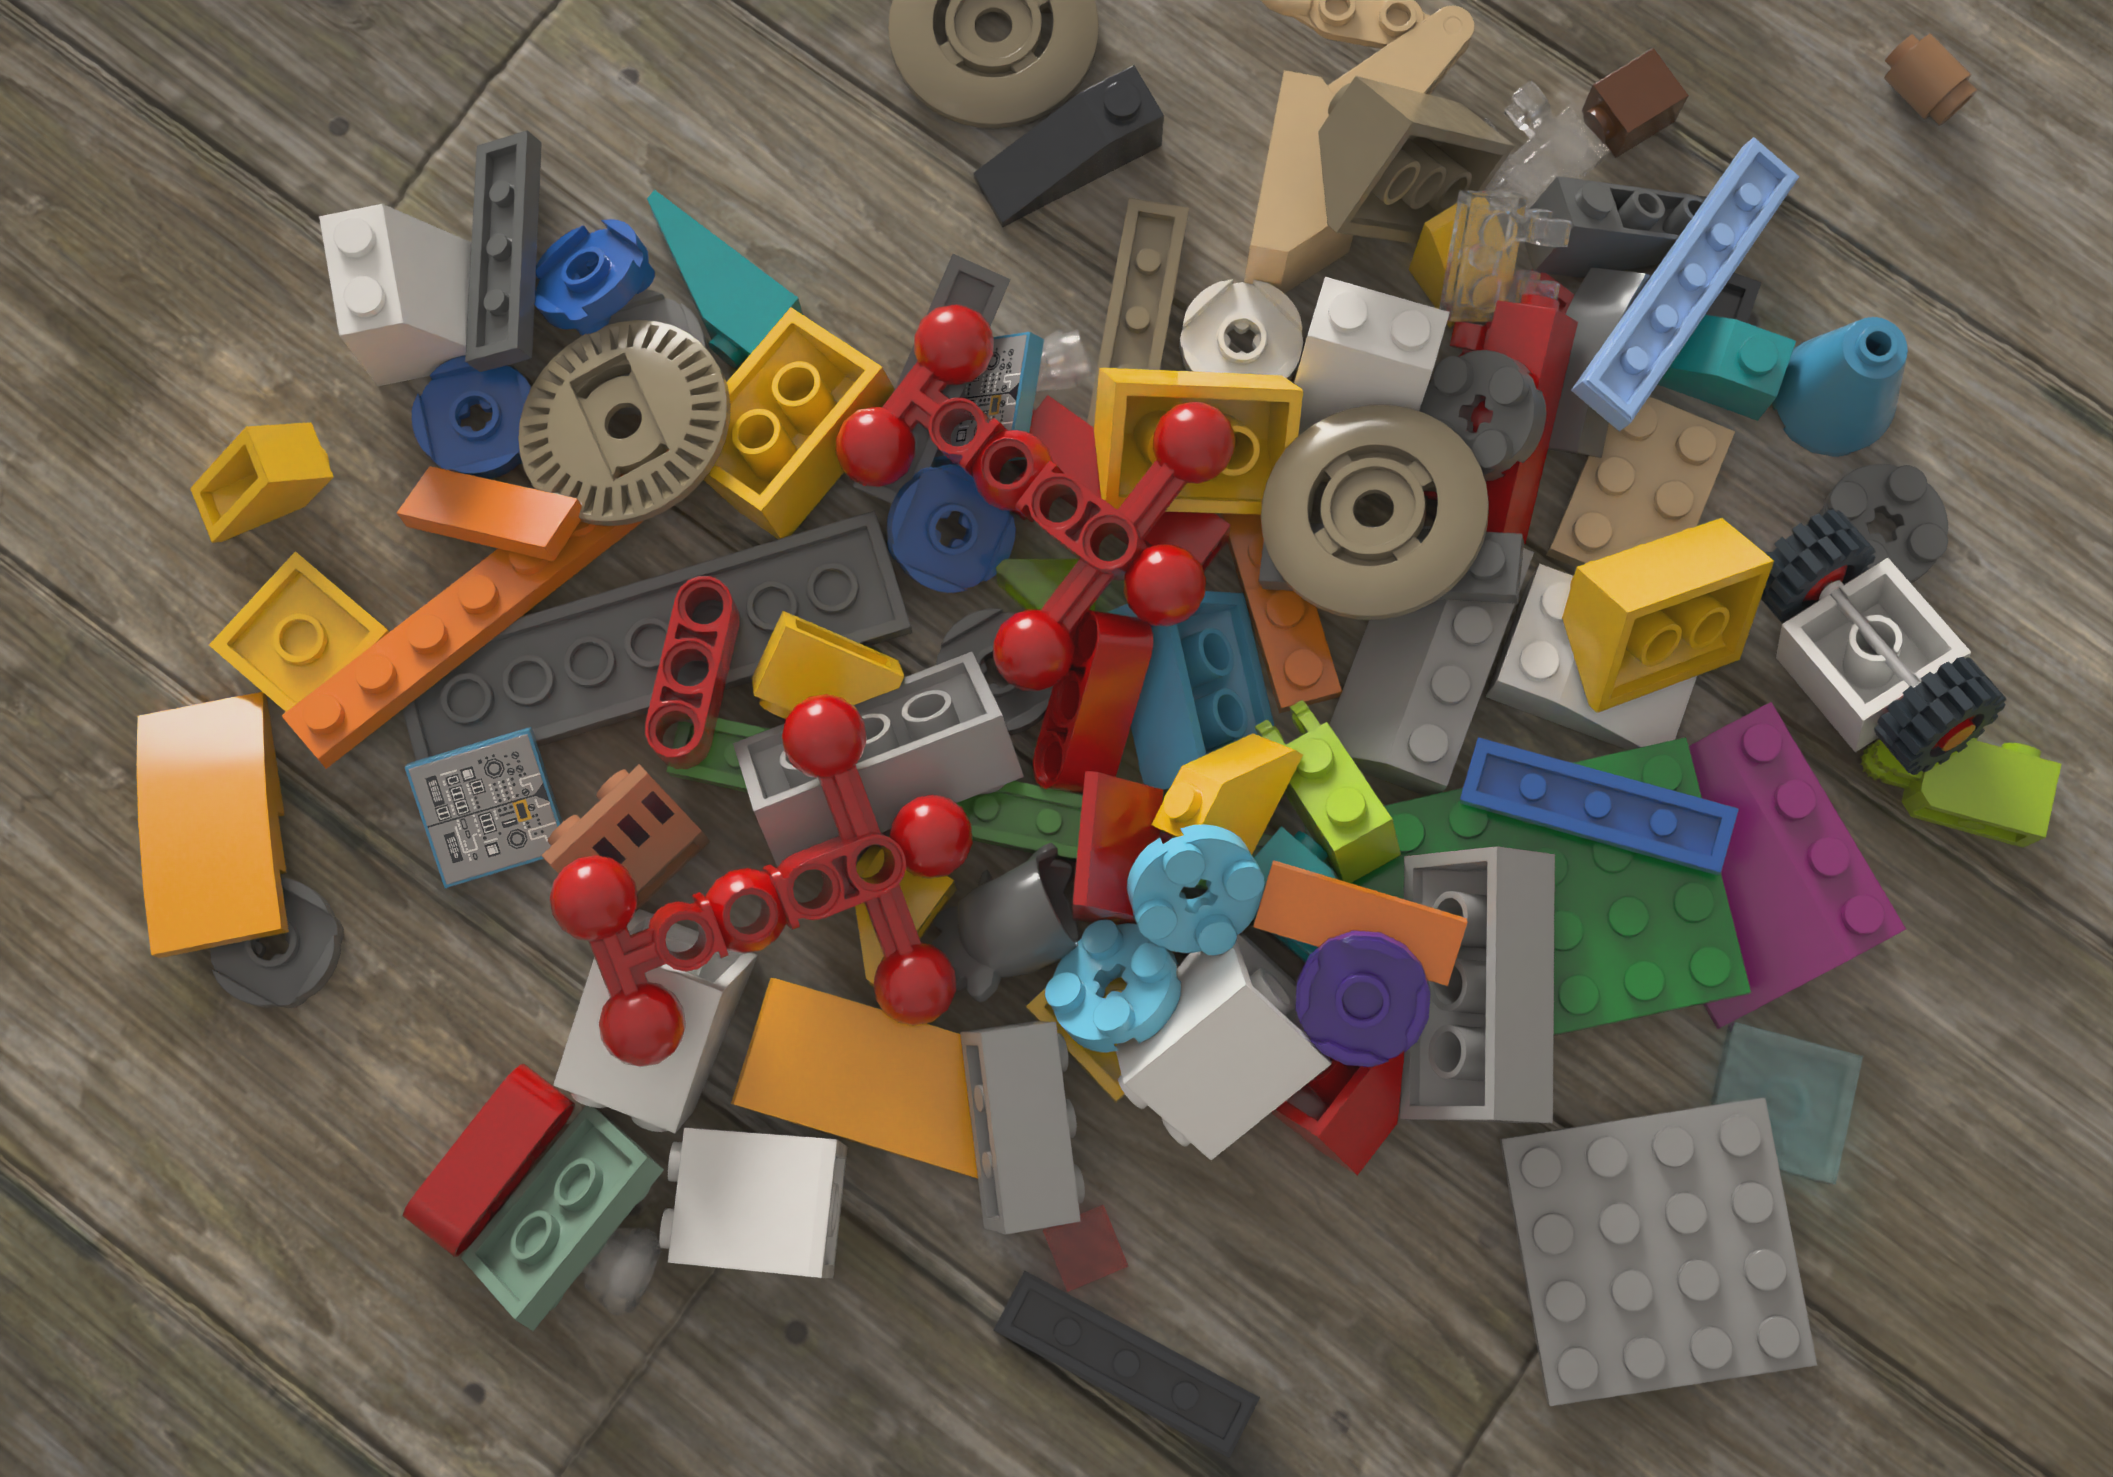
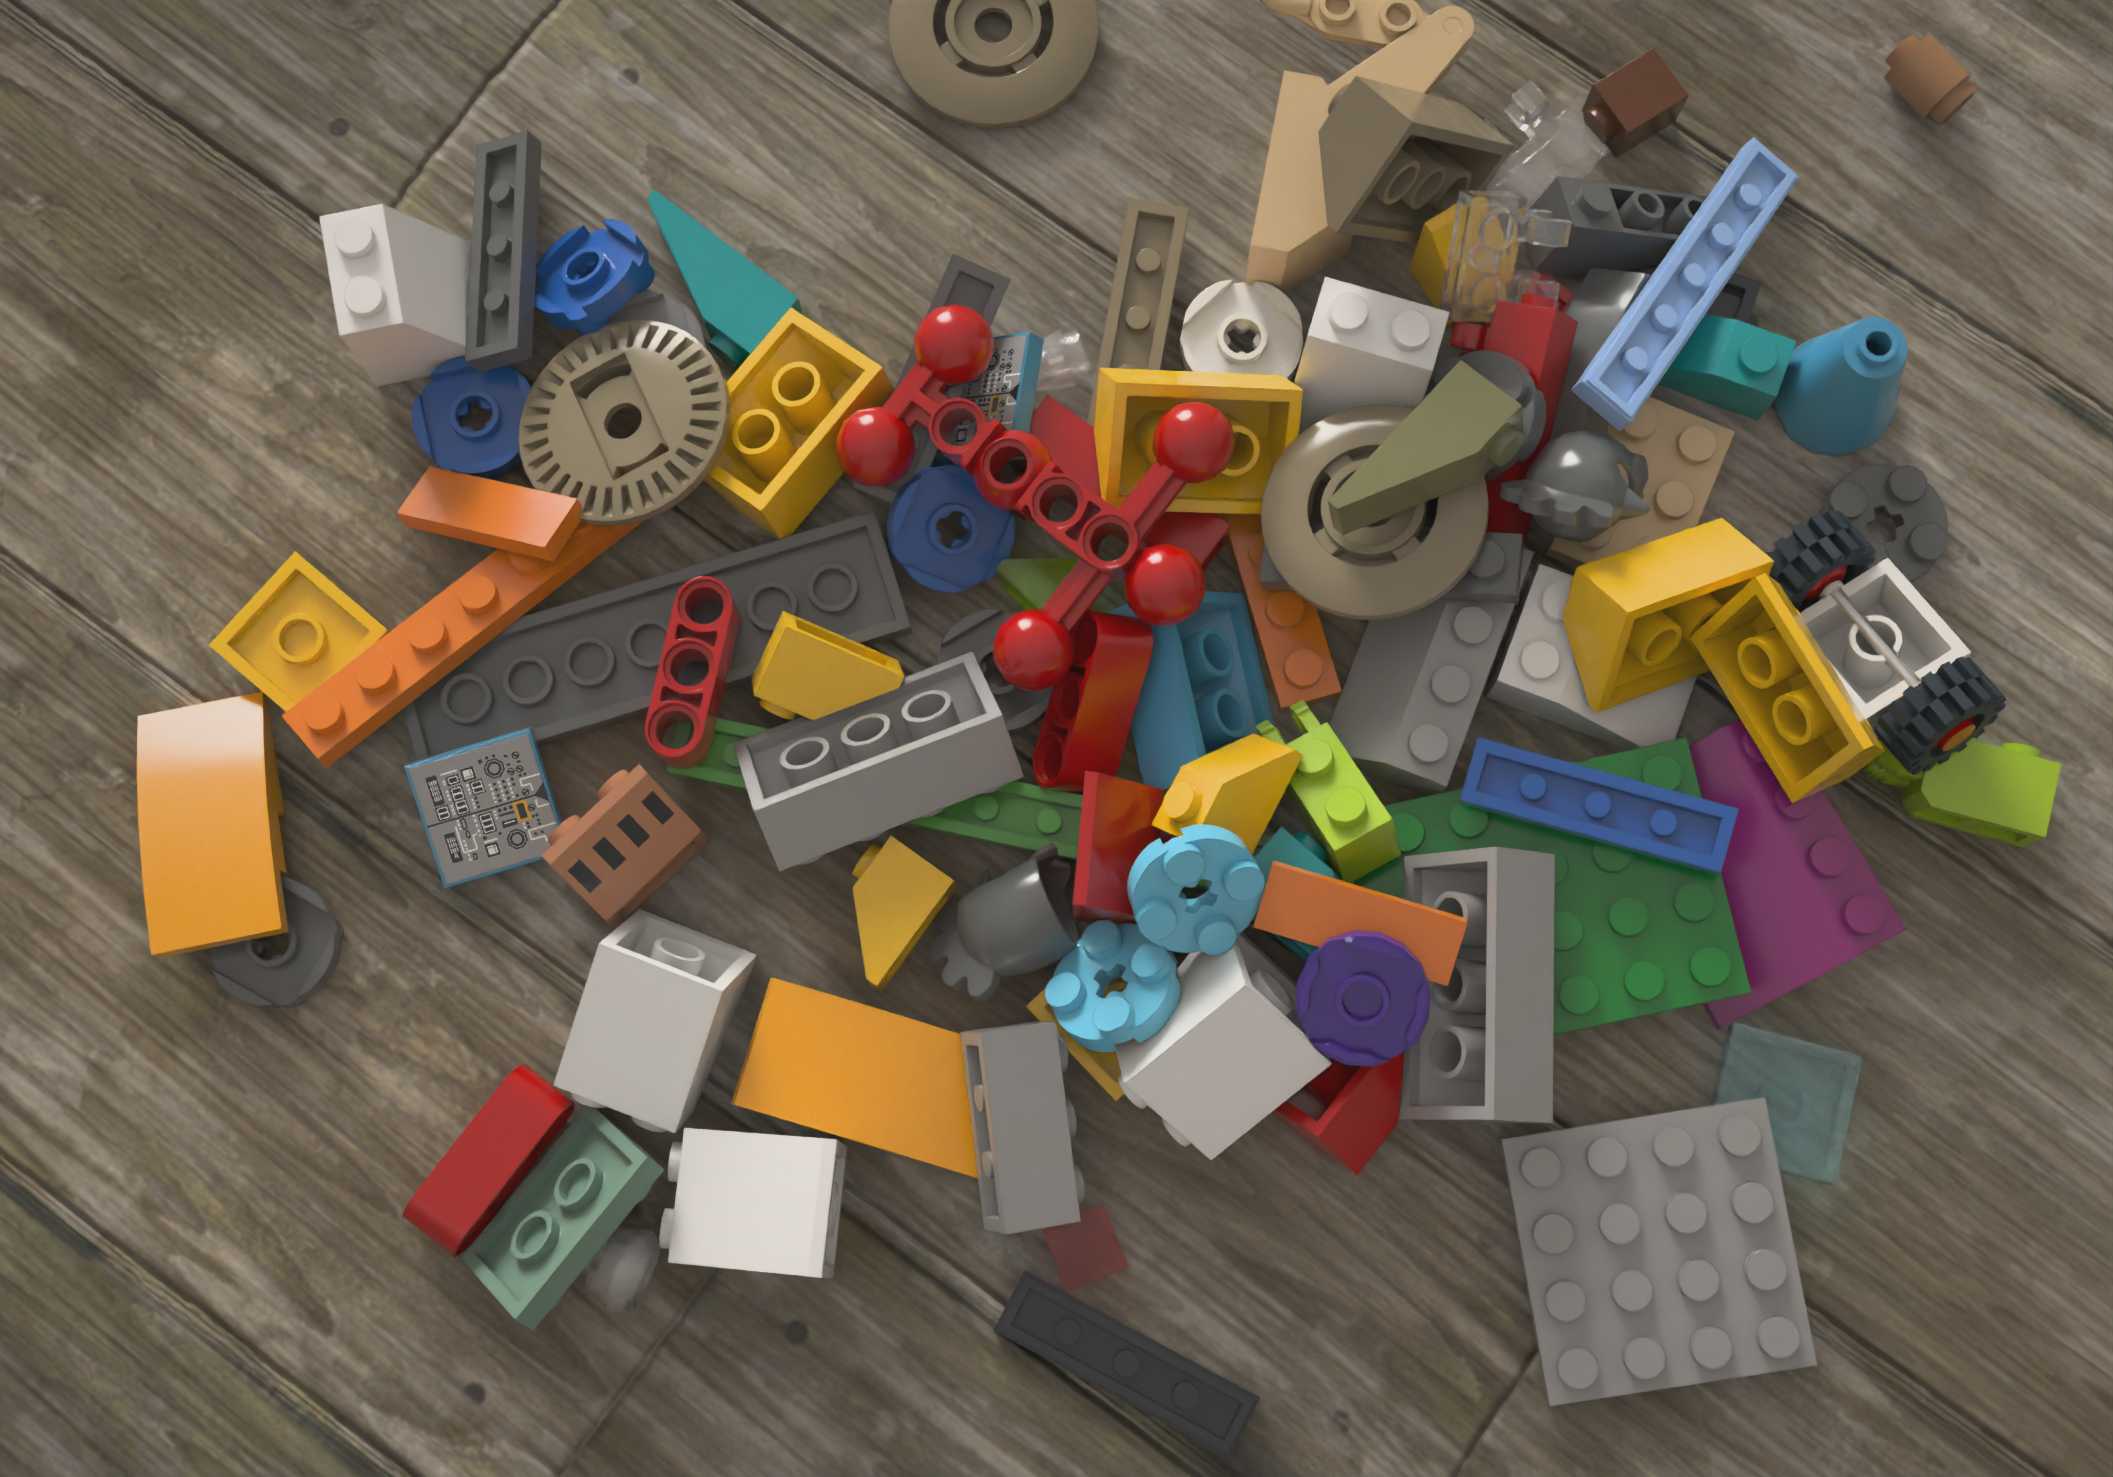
(261, 478): yellow slope -> none
(912, 983): red piece -> none
(1073, 146): black slope -> none
(1437, 449): none -> olive slope
(1578, 488): none -> dark grey piece
(1785, 690): none -> yellow slope

